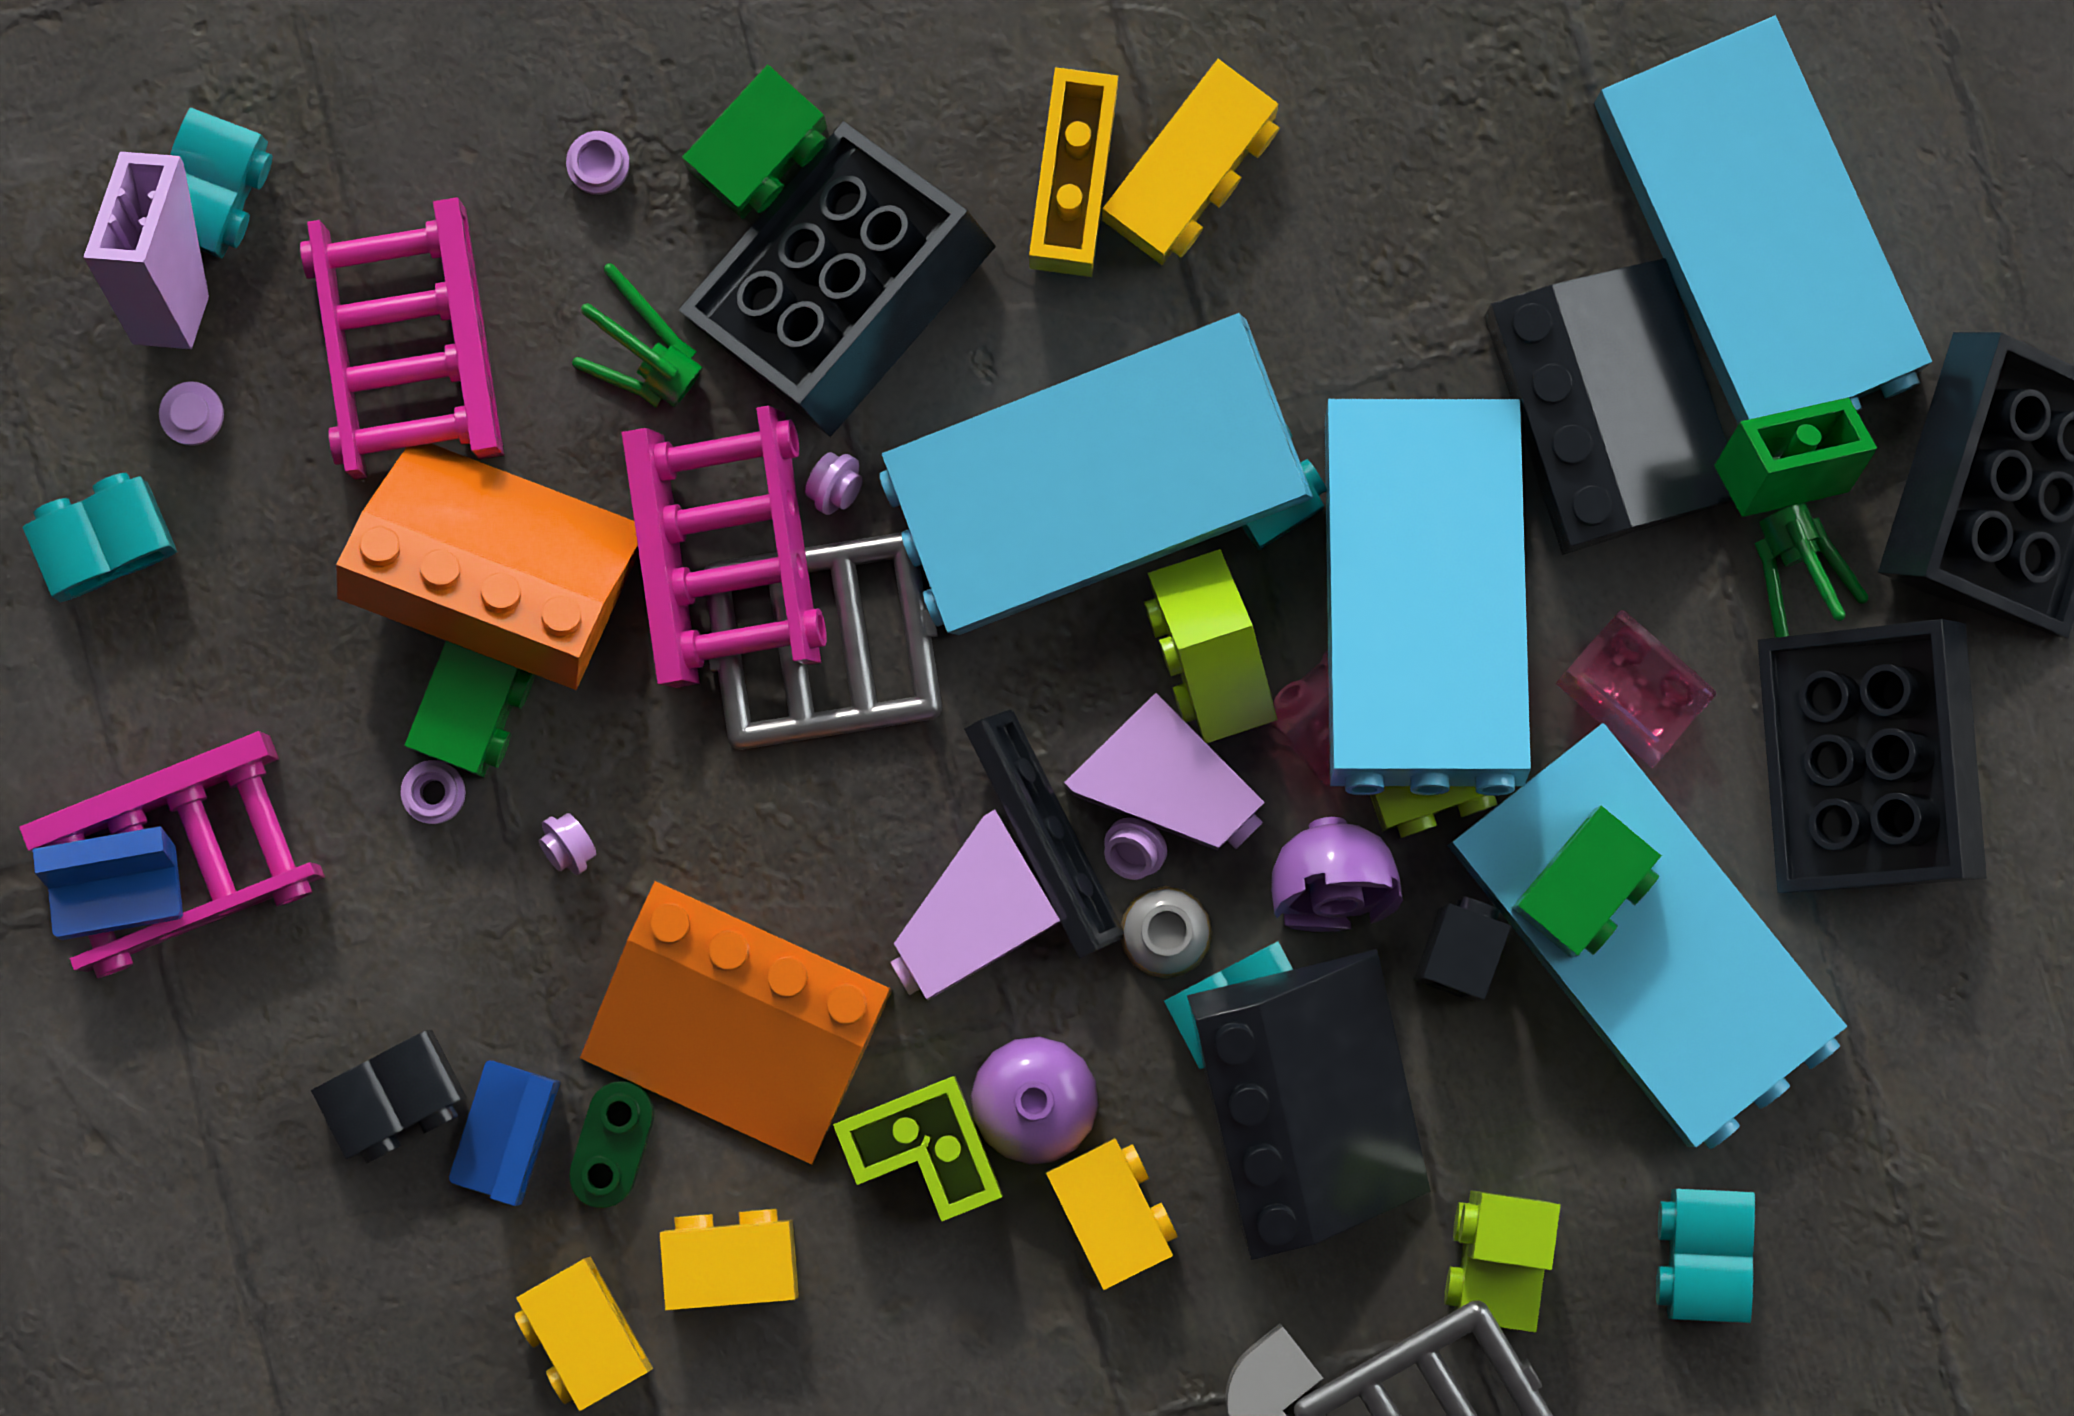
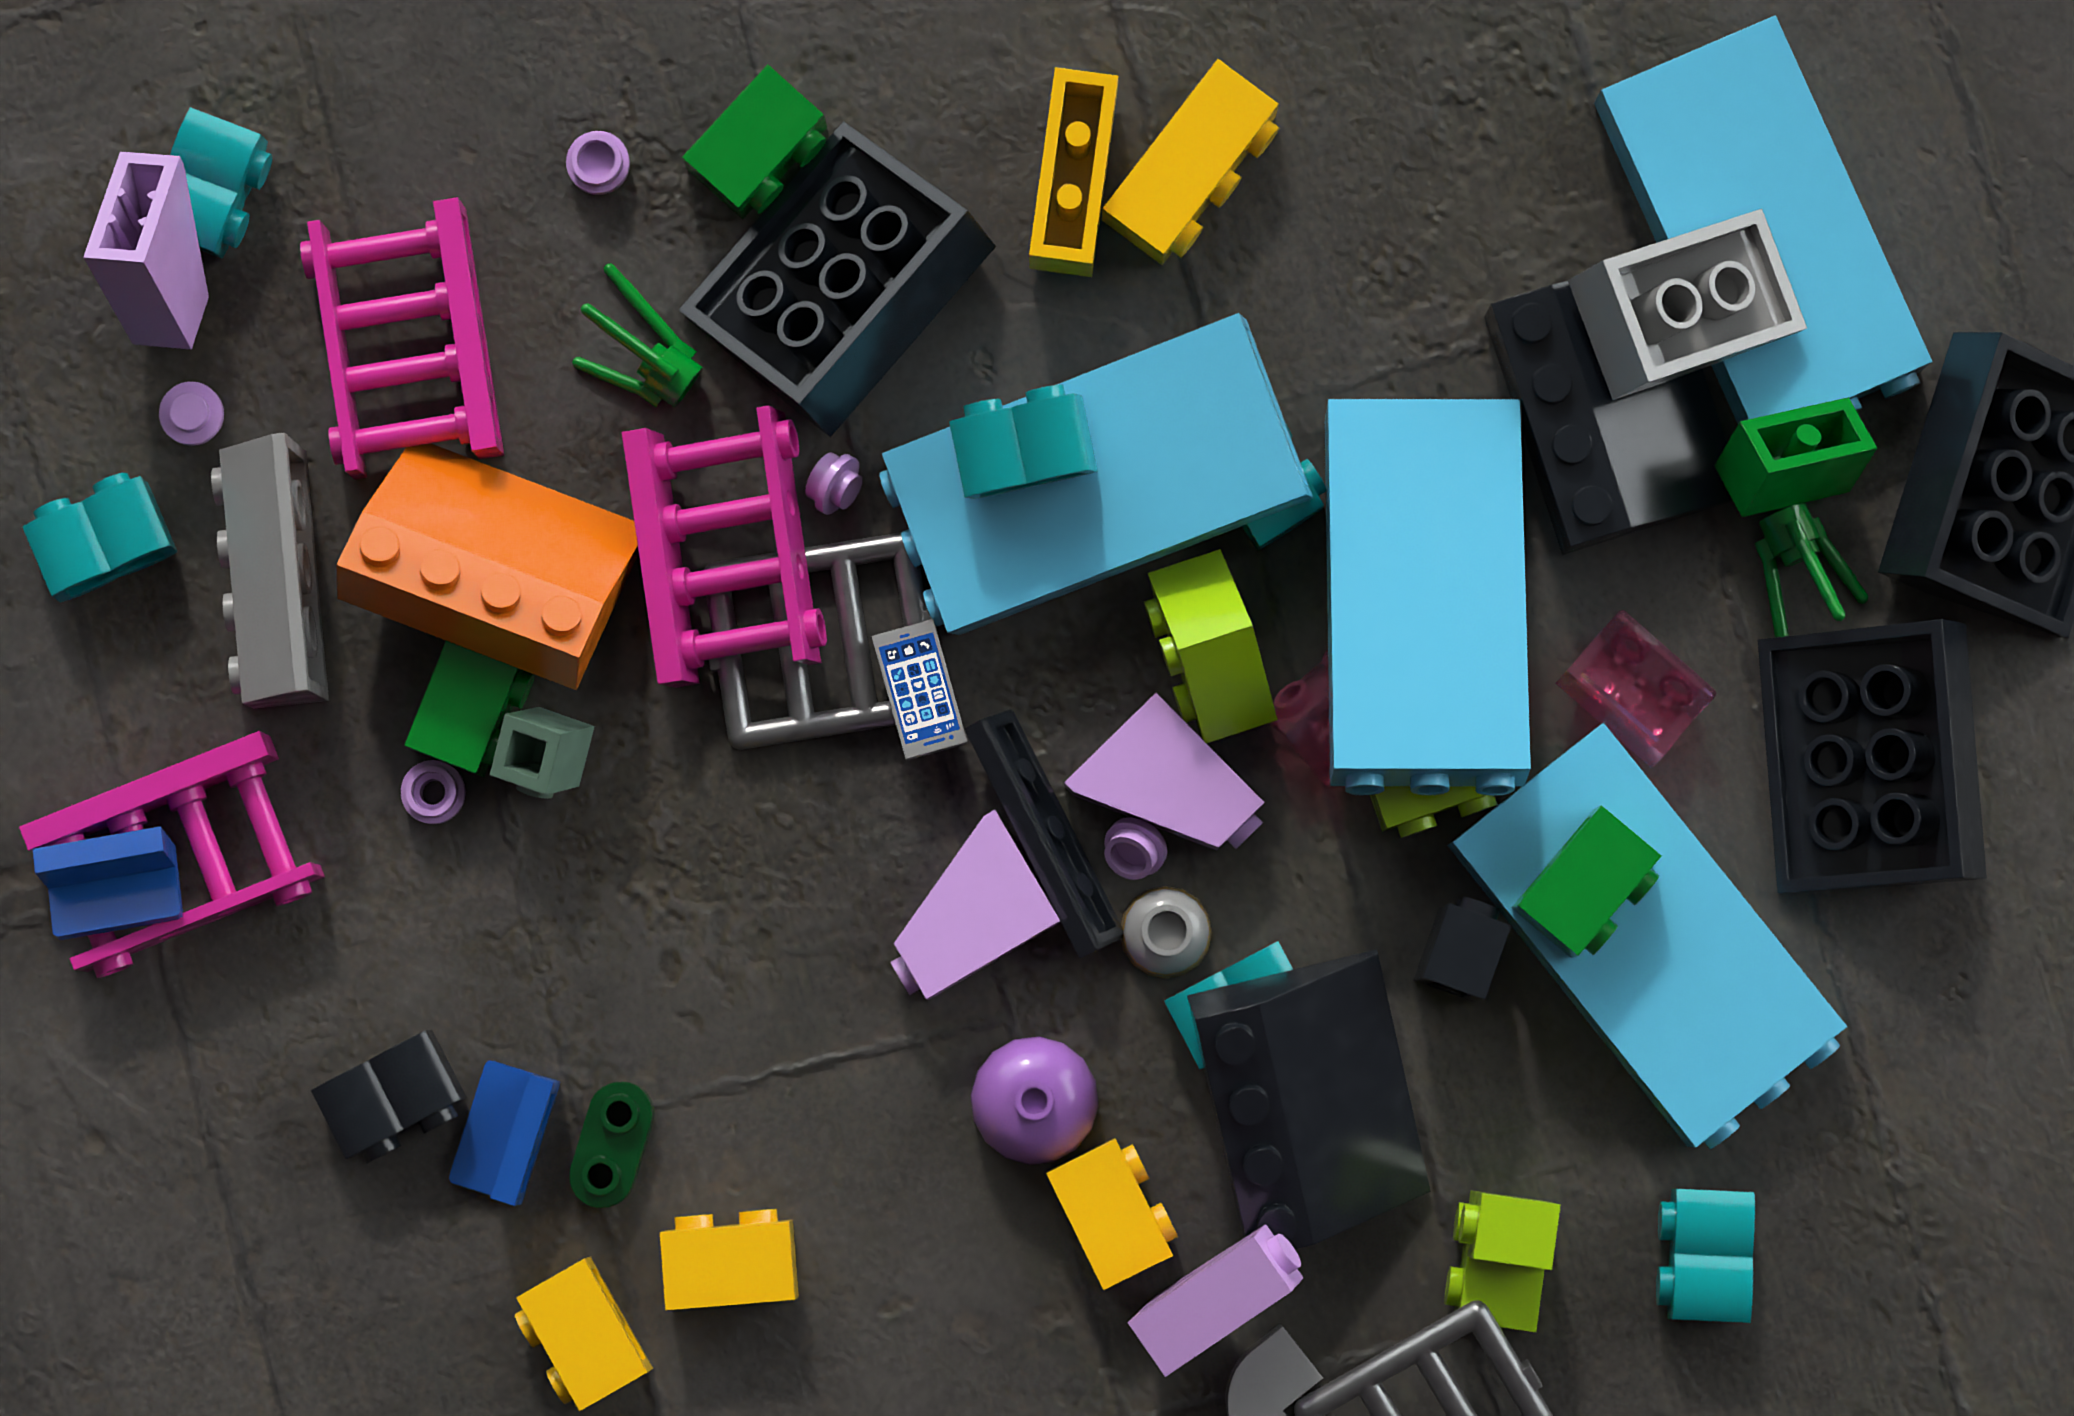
(271, 573): none -> light grey slope
(541, 751): none -> sand green brick
(566, 844): lavender plate -> none
(734, 1022): orange slope -> none
(919, 689): none -> tile
(925, 1128): lime brick -> none
(1023, 443): none -> teal brick
(1217, 1298): none -> lavender slope
(1333, 875): medium lavender cylinder -> none
(1686, 303): none -> light grey slope

